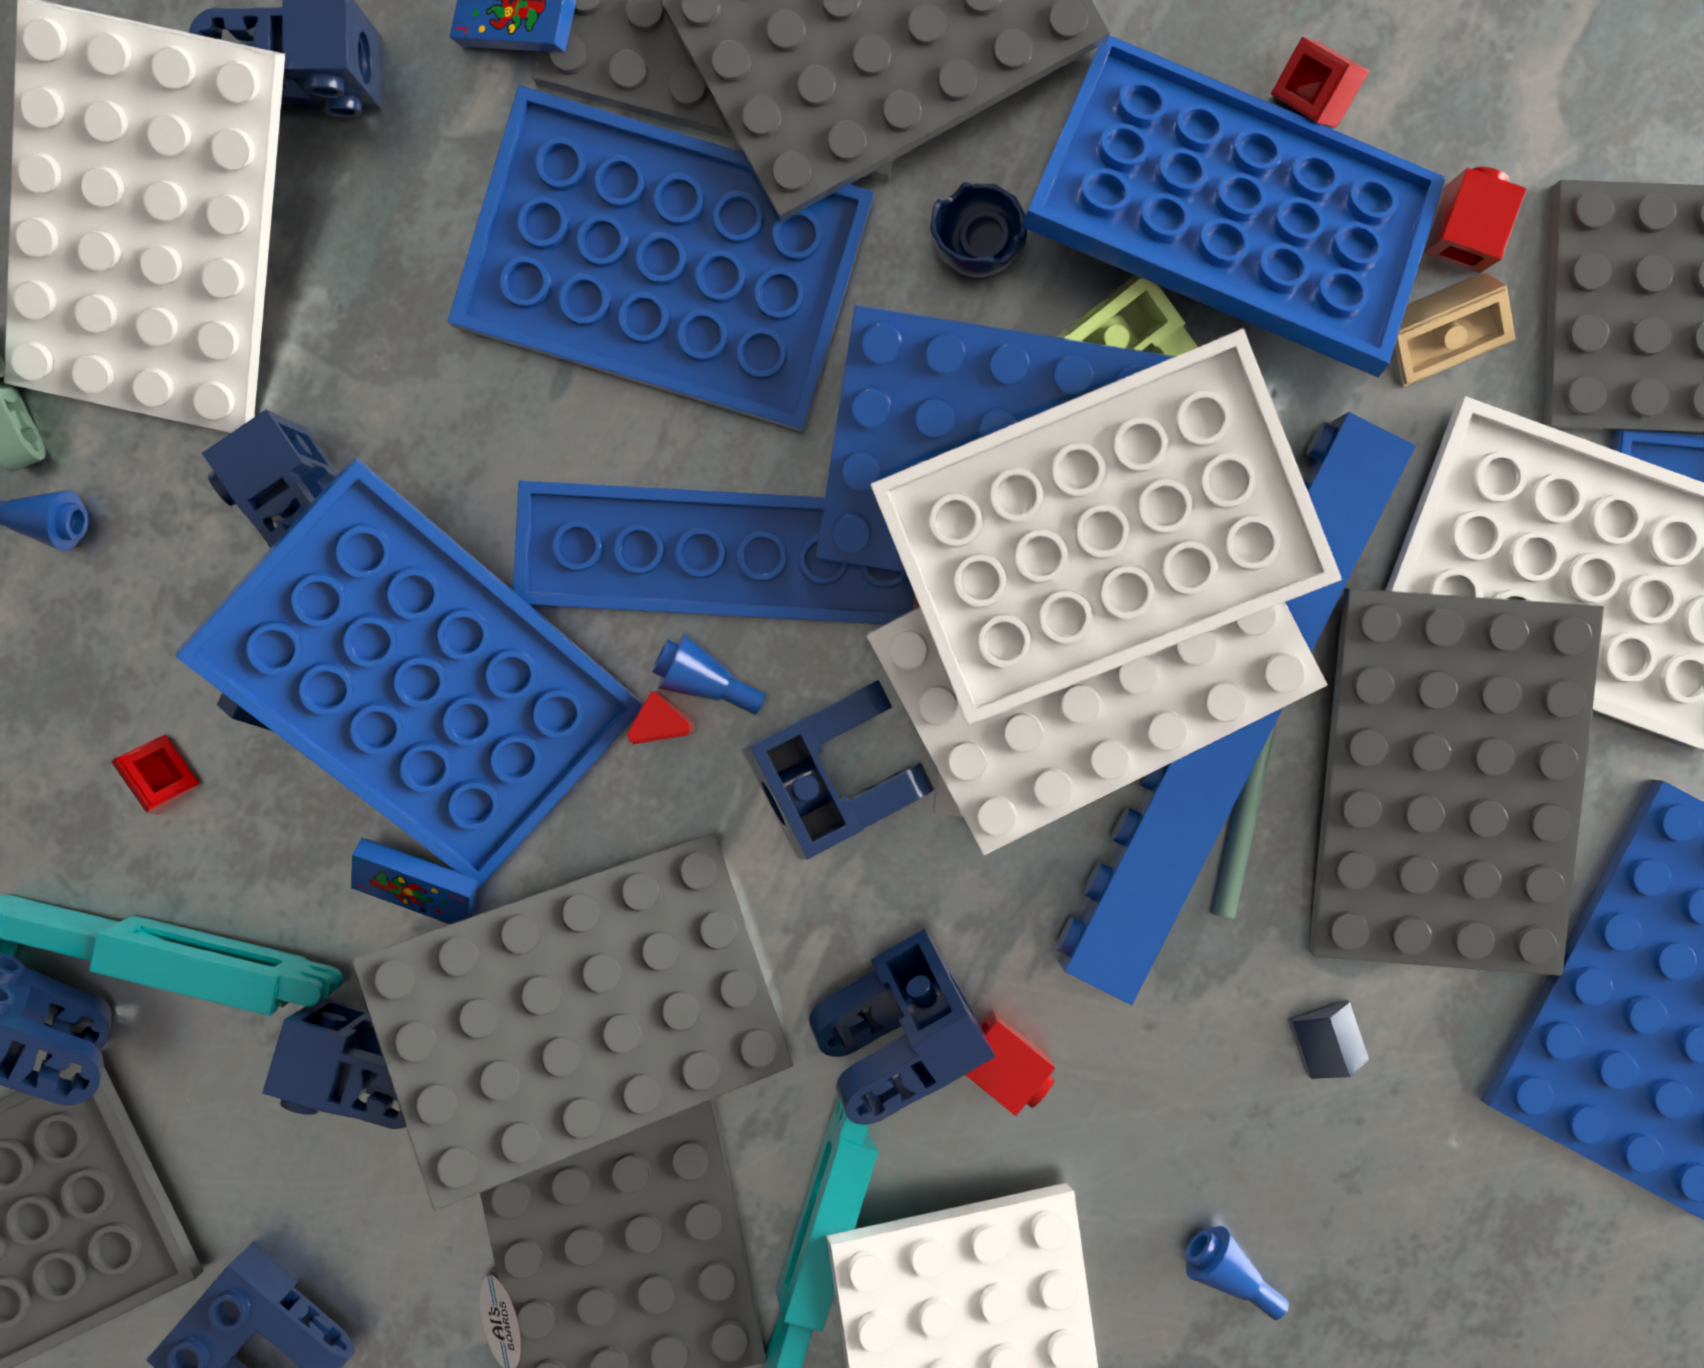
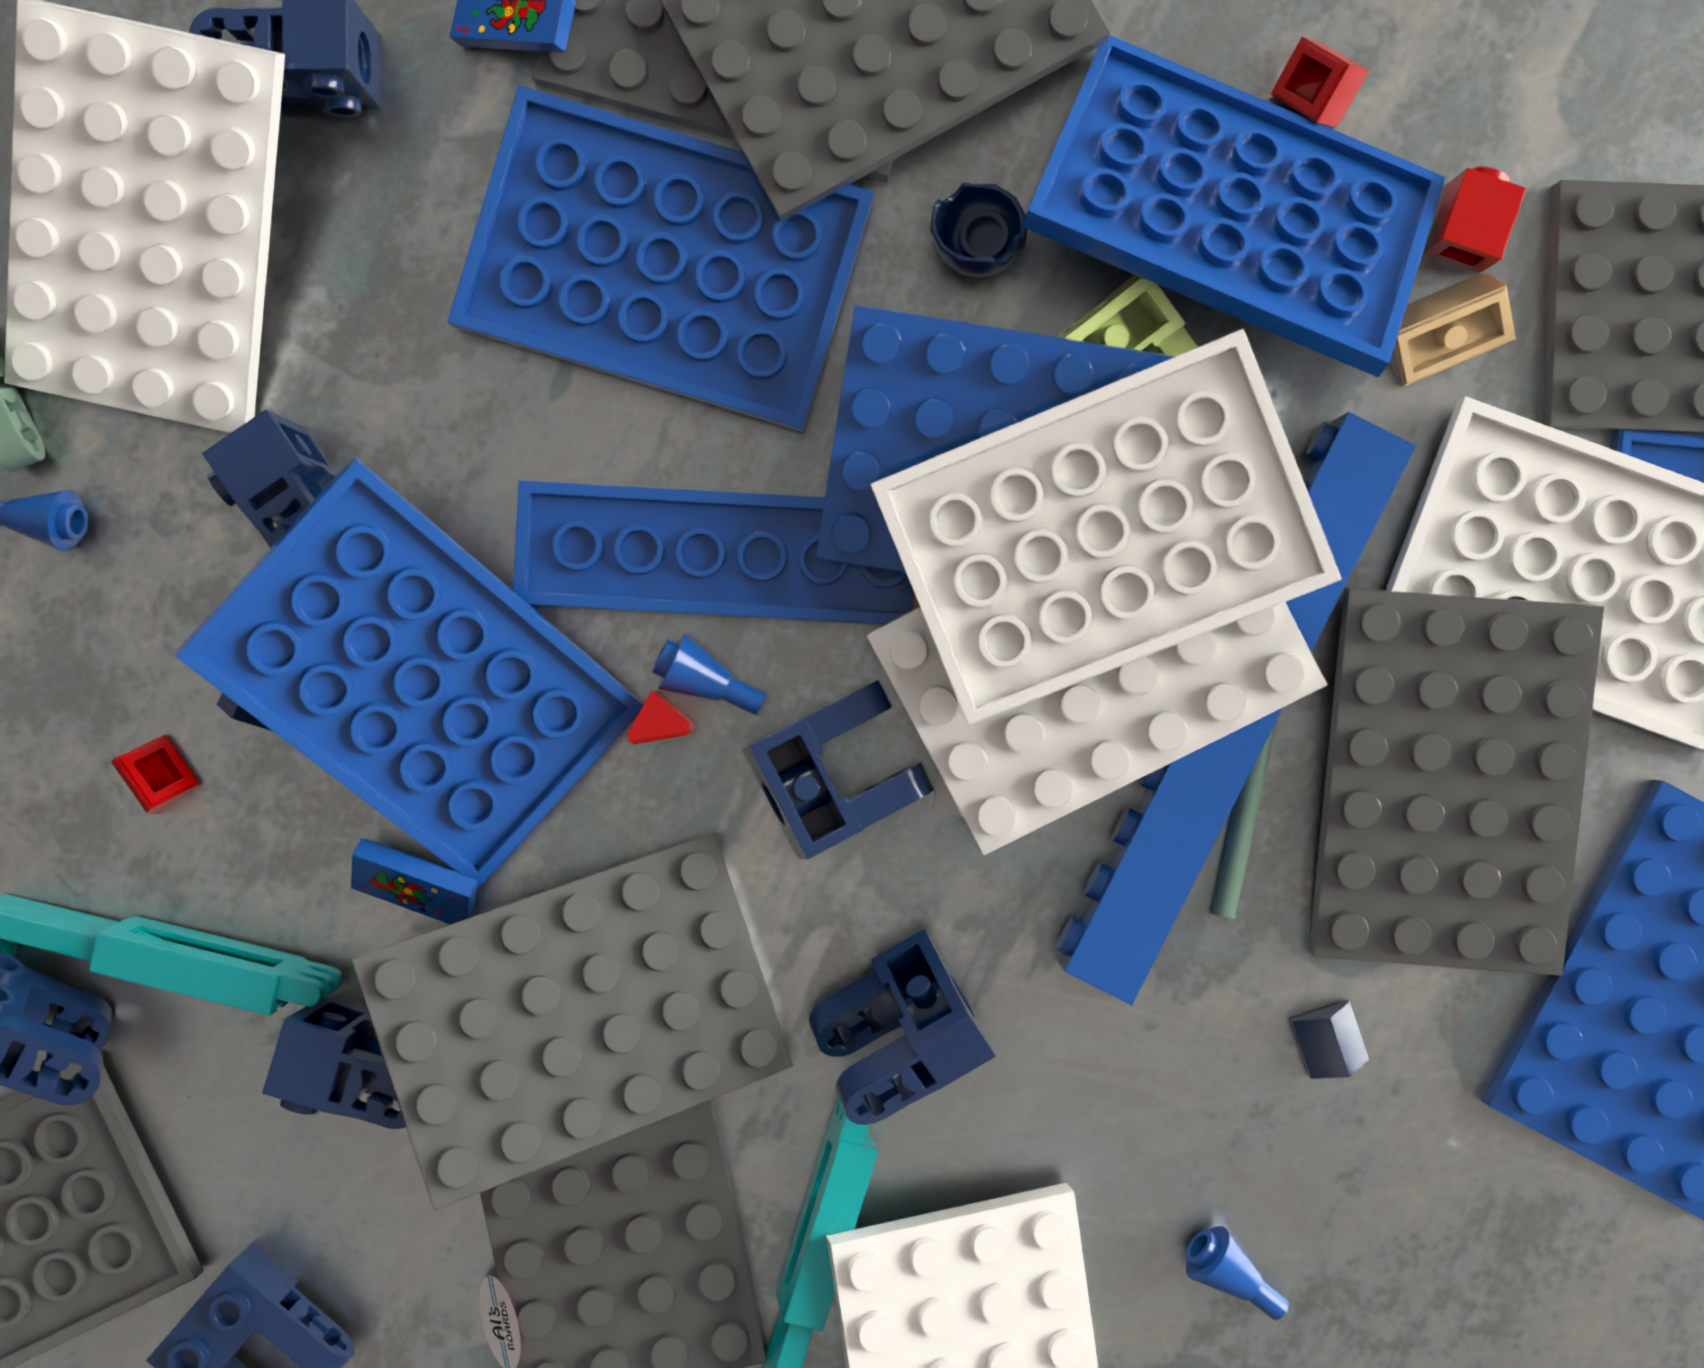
(1018, 1071): red brick -> none

